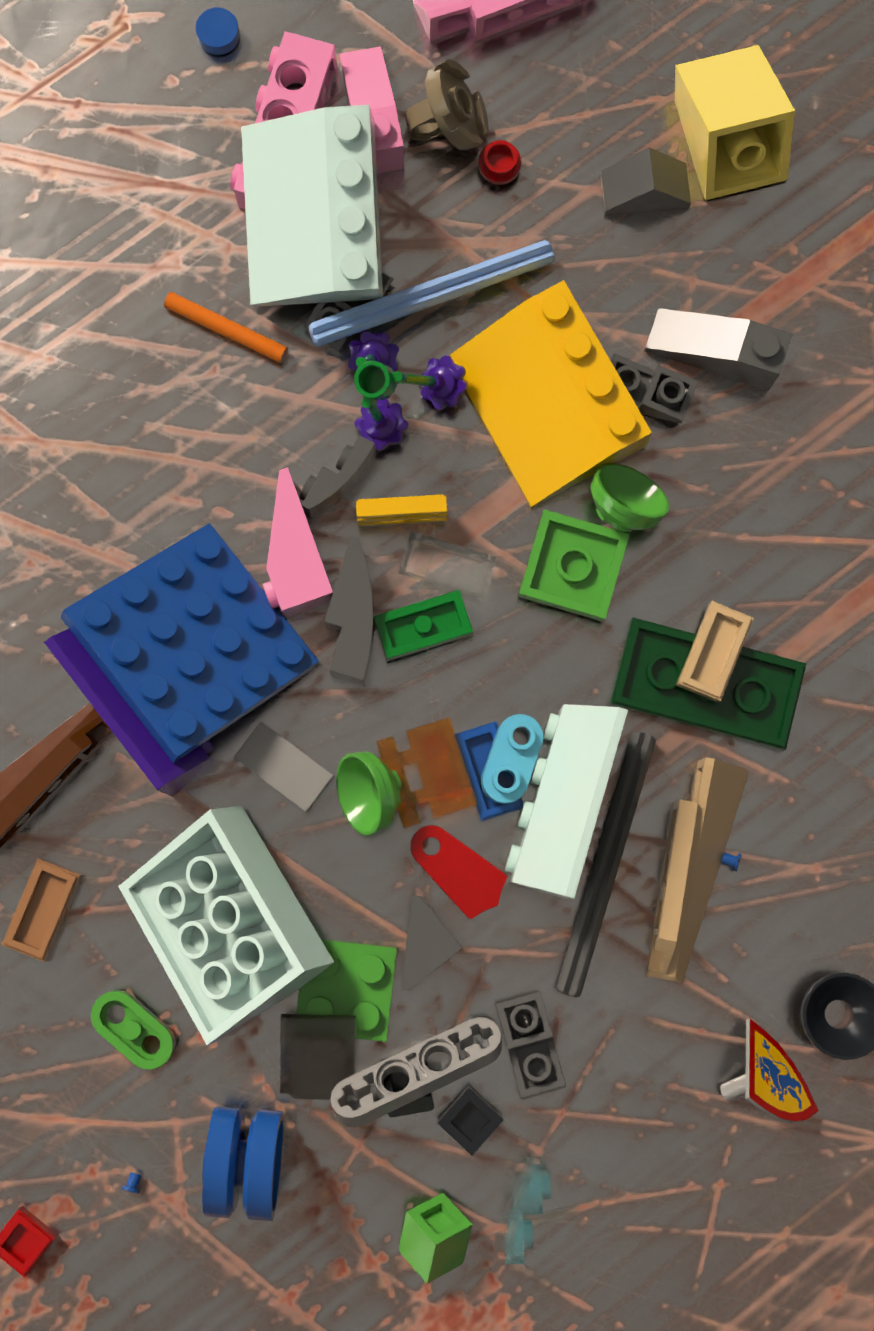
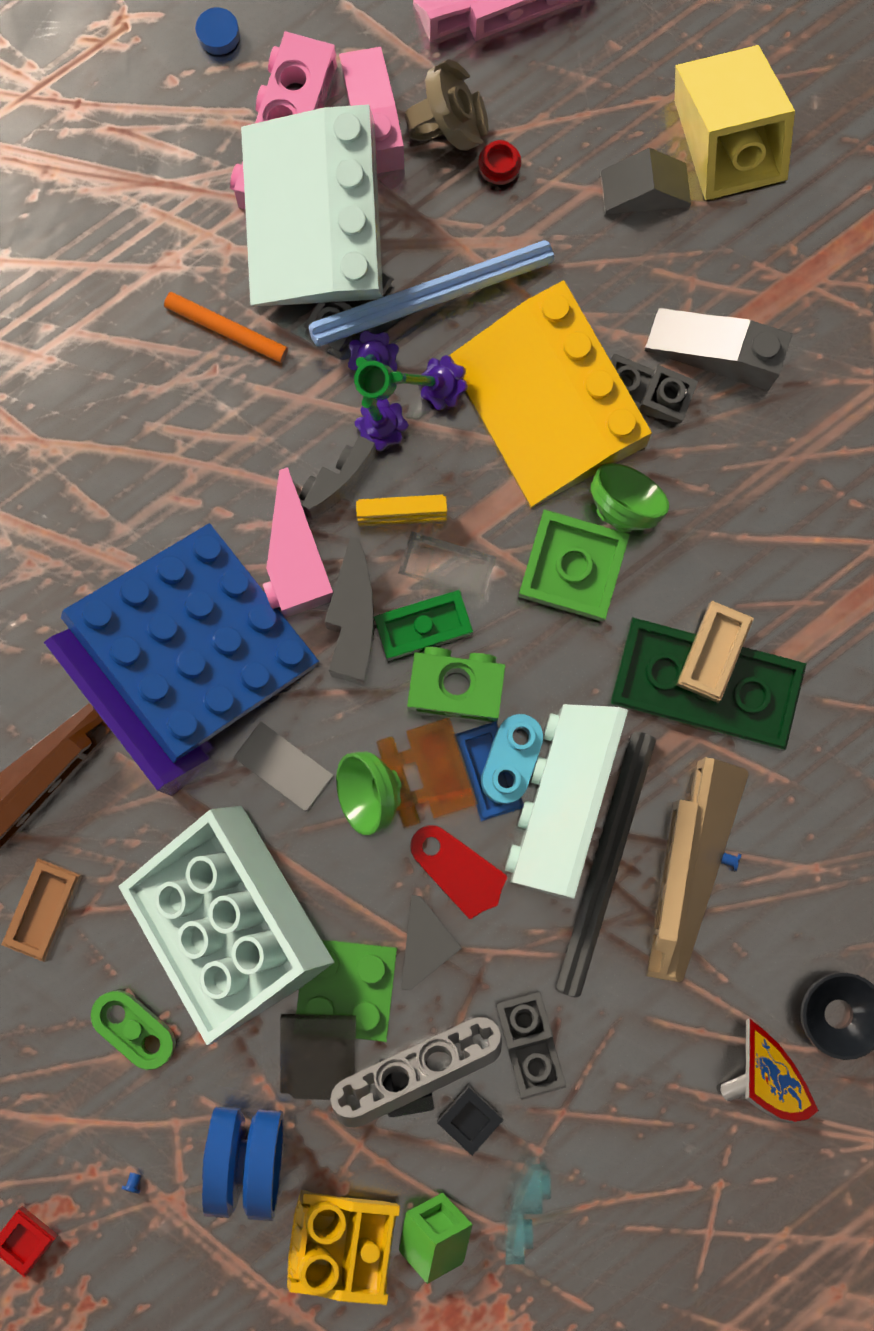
(346, 1252): none -> yellow slope
(478, 703): none -> bright green brick

